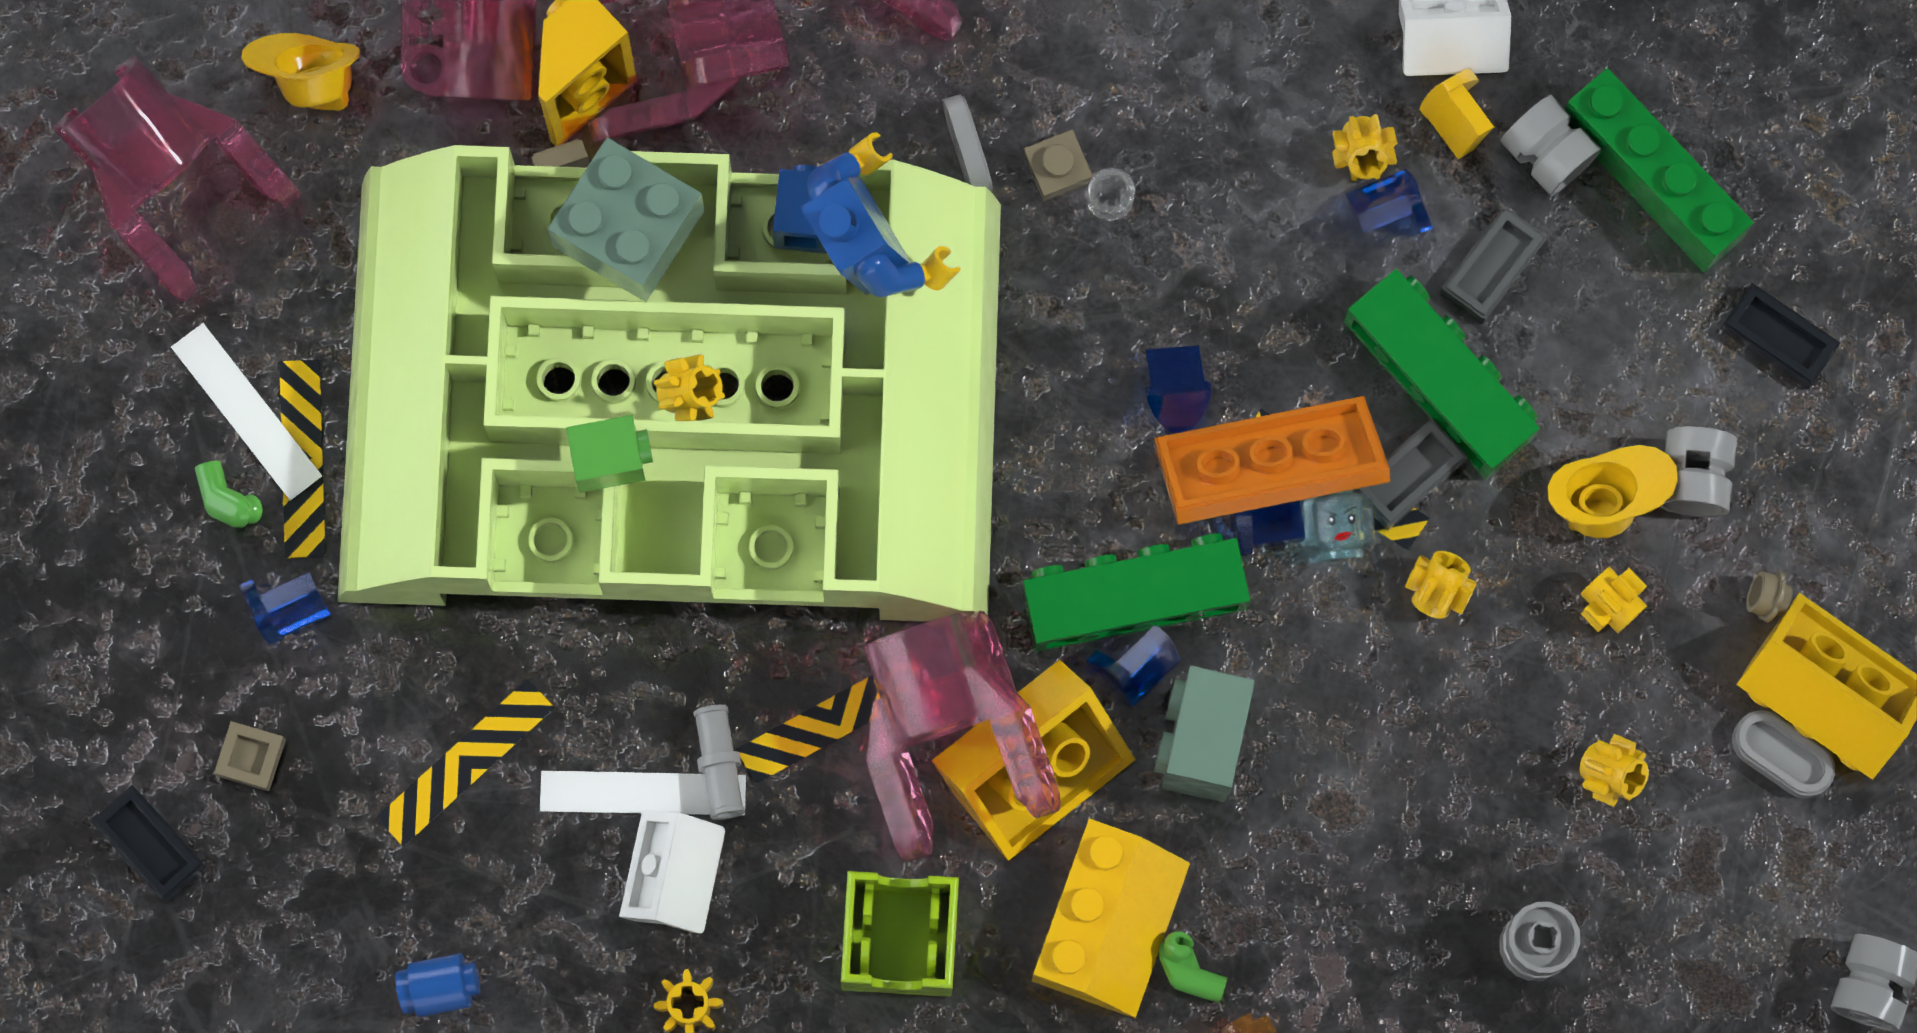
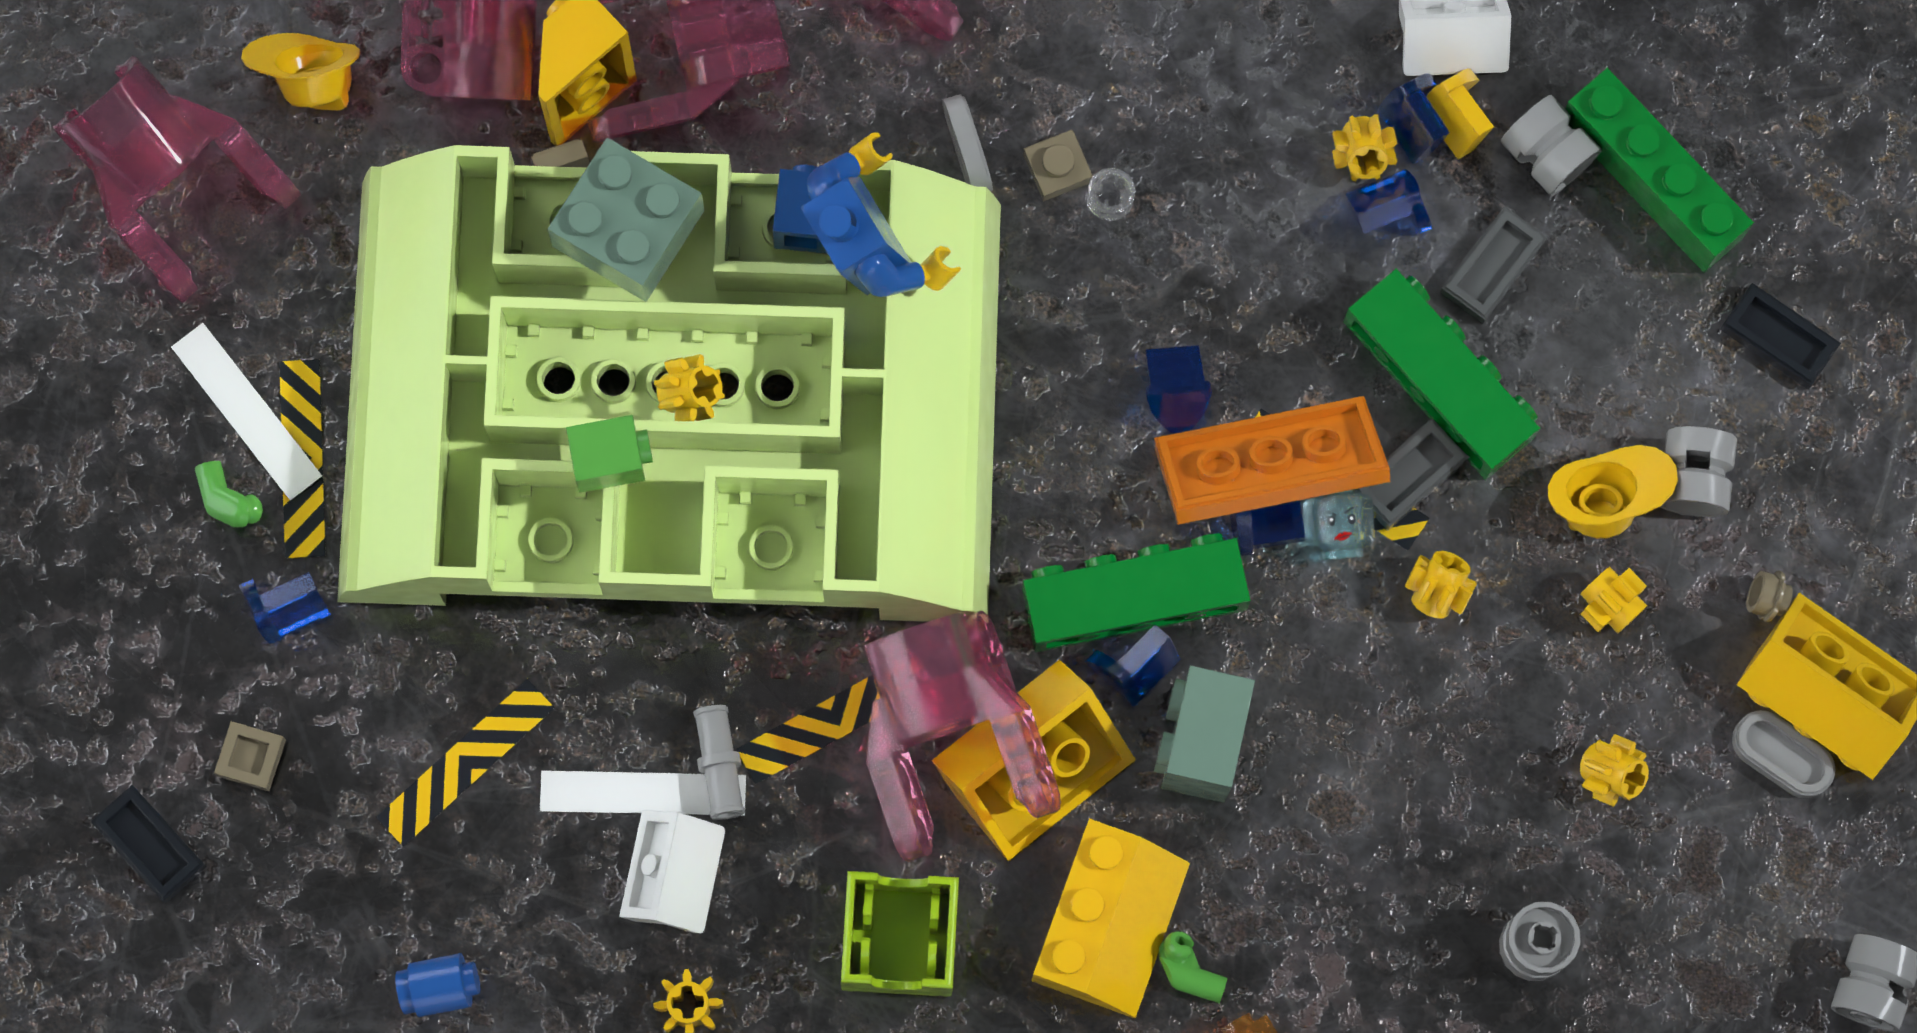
(1414, 118): none -> clear blue tile

